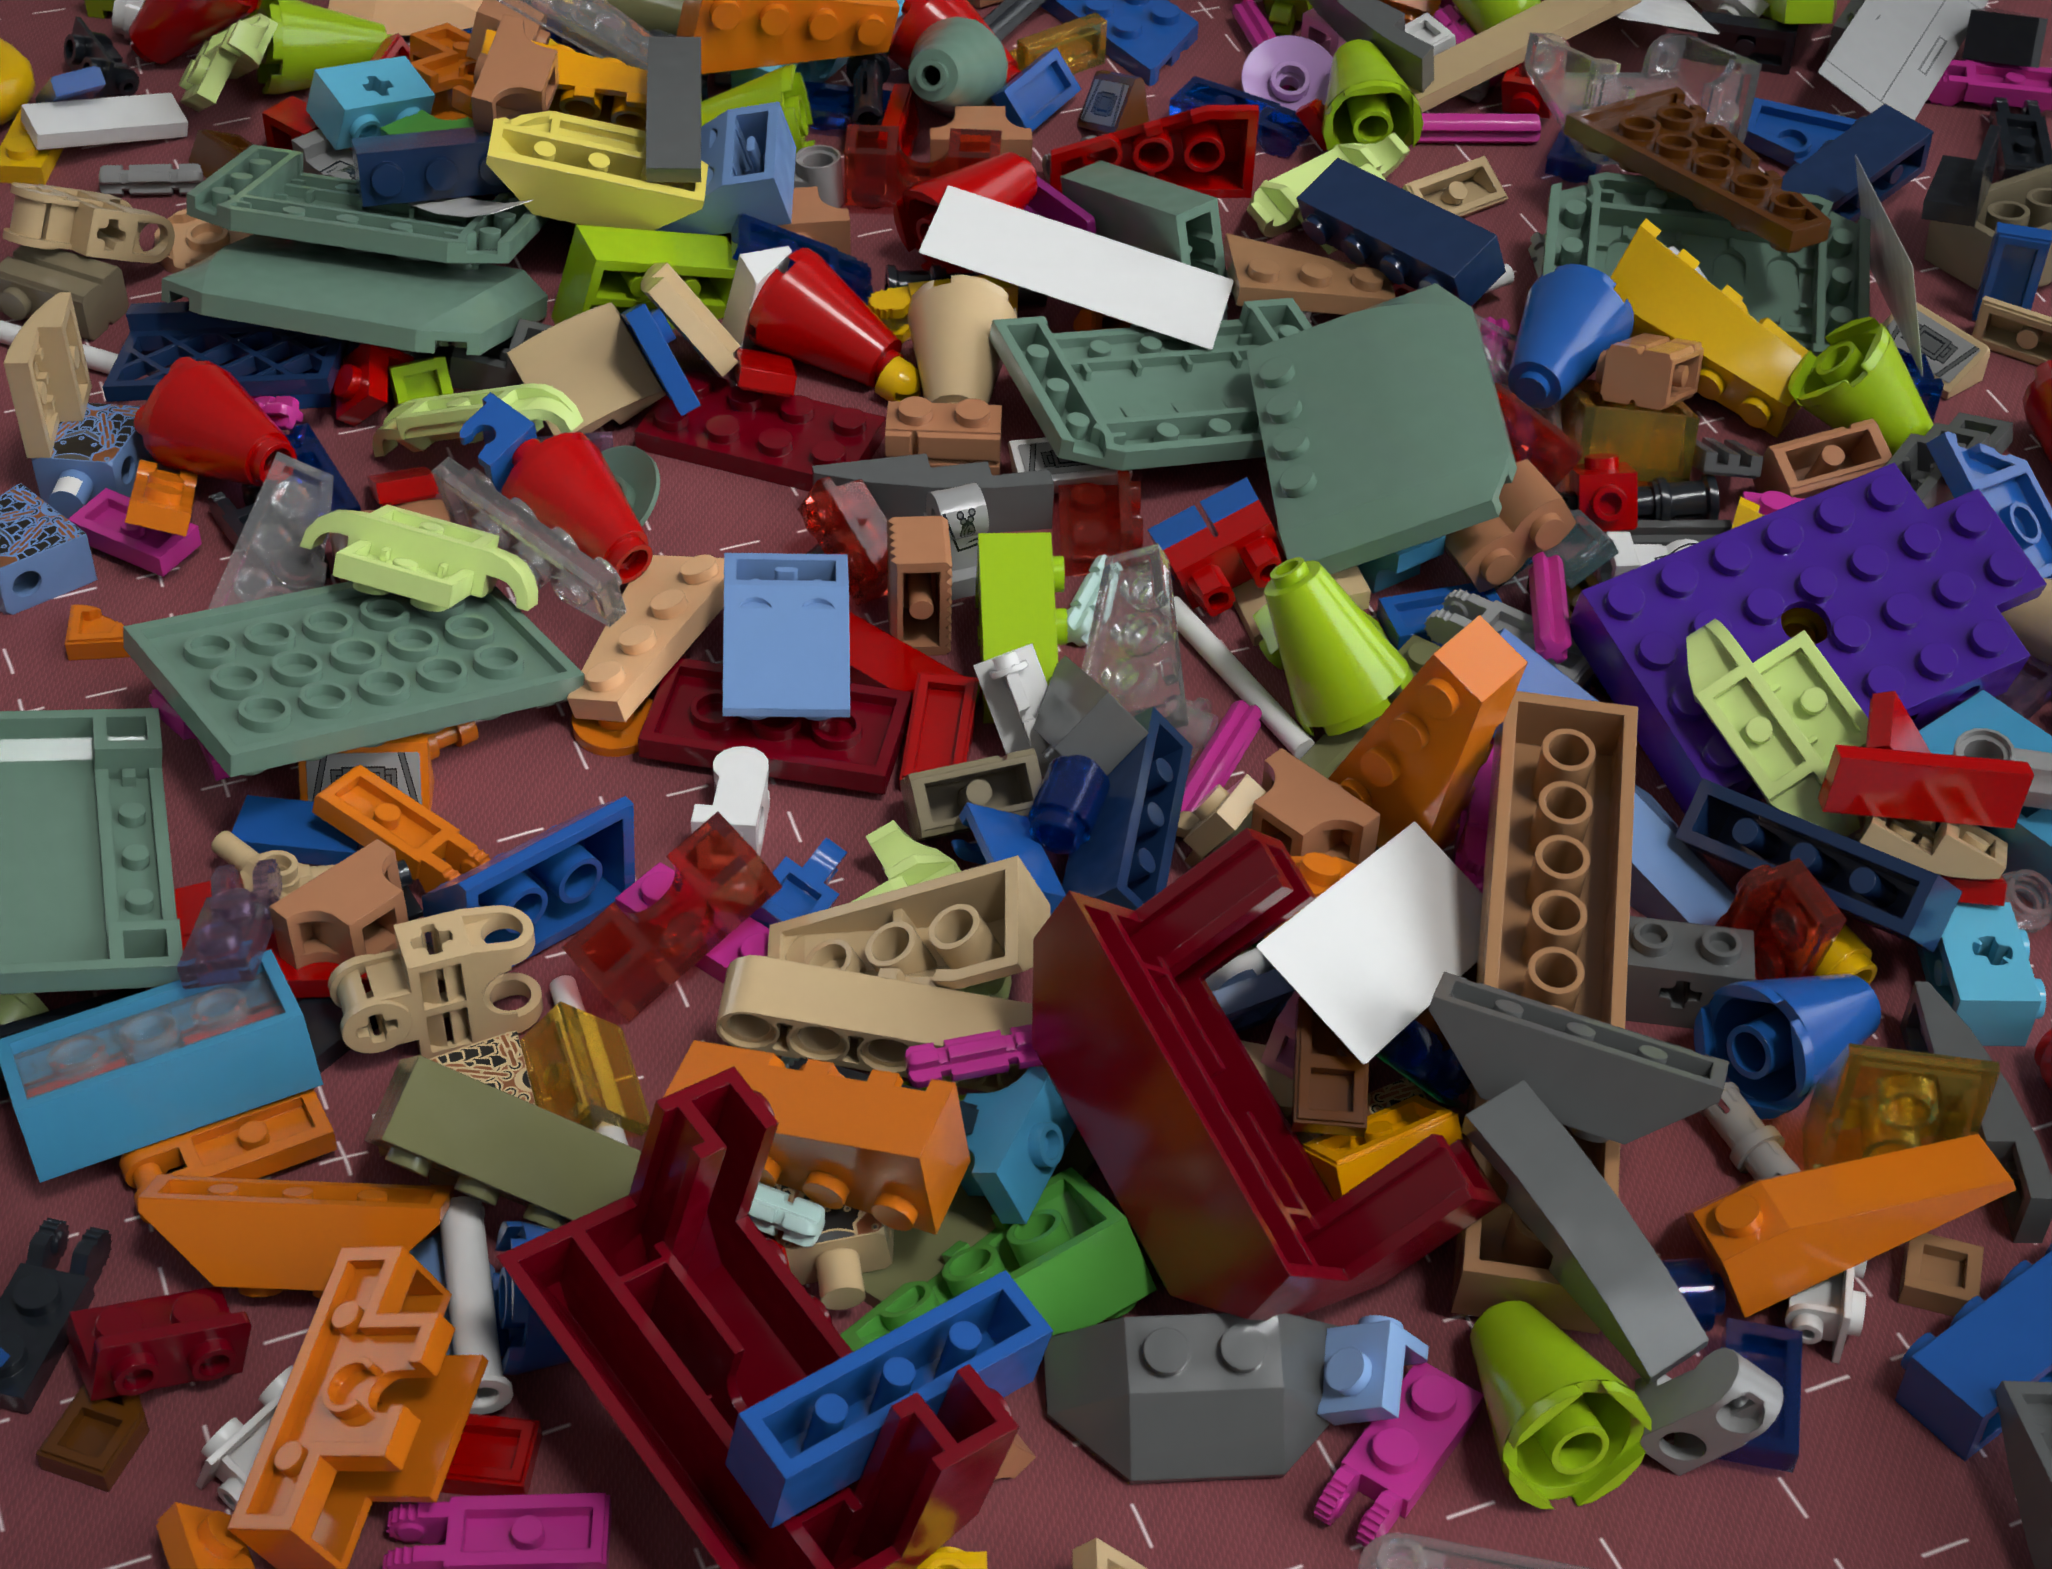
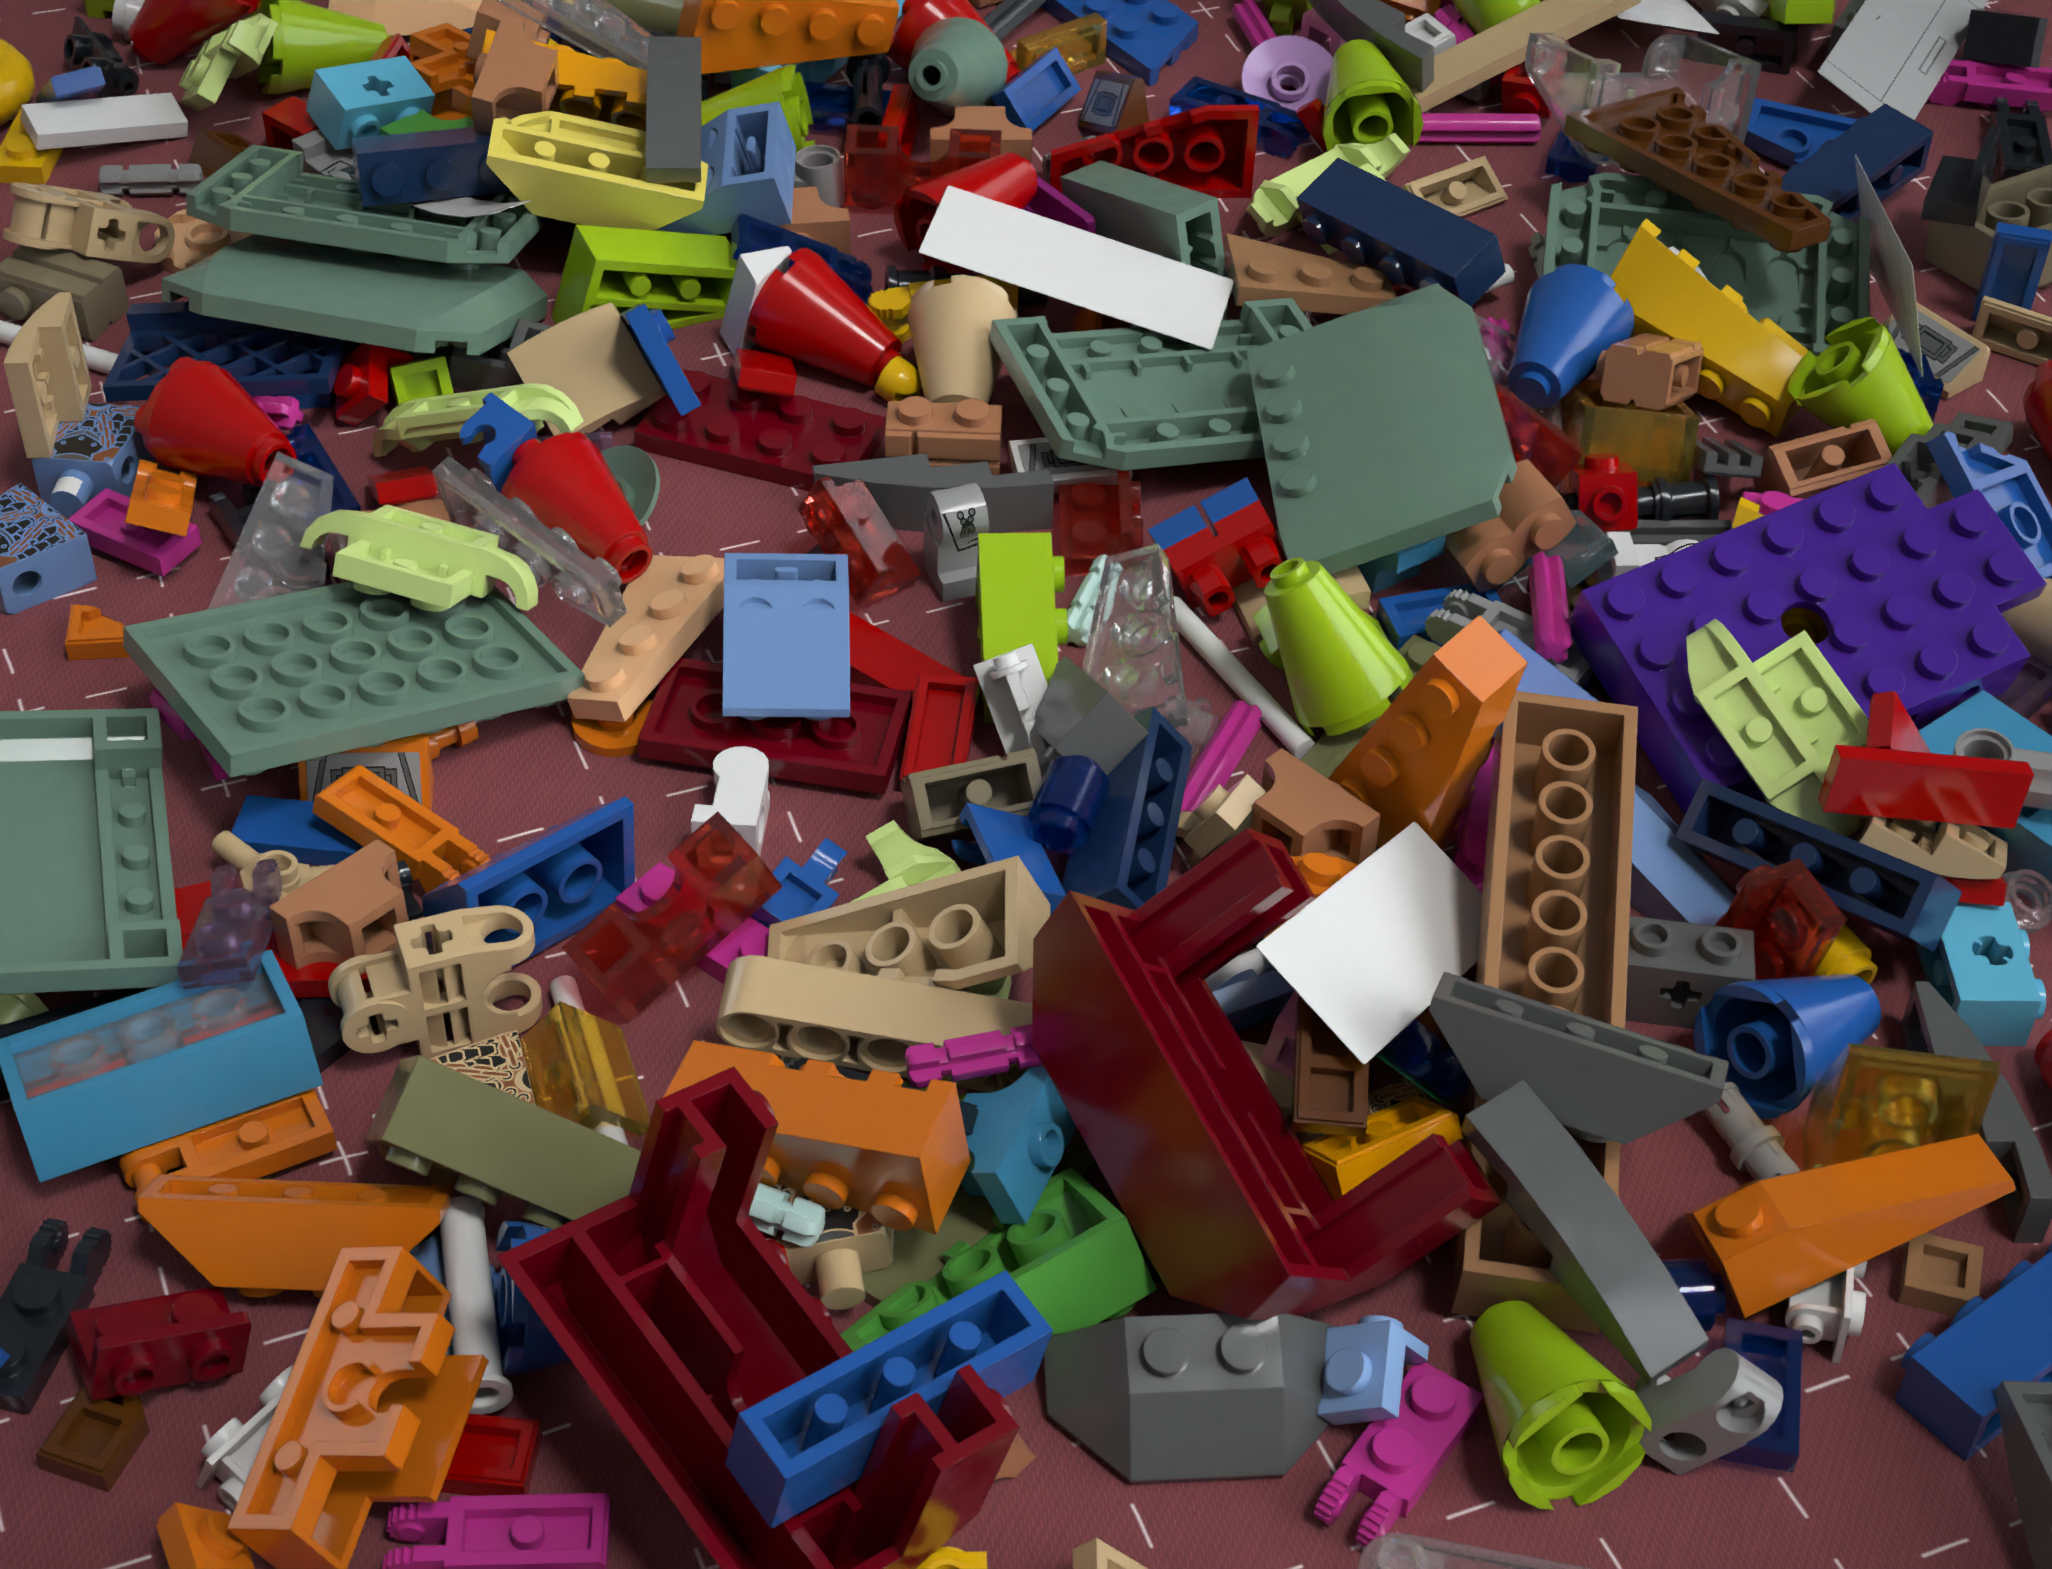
(690, 317): tan slope -> none
(920, 583): nougat brick -> none

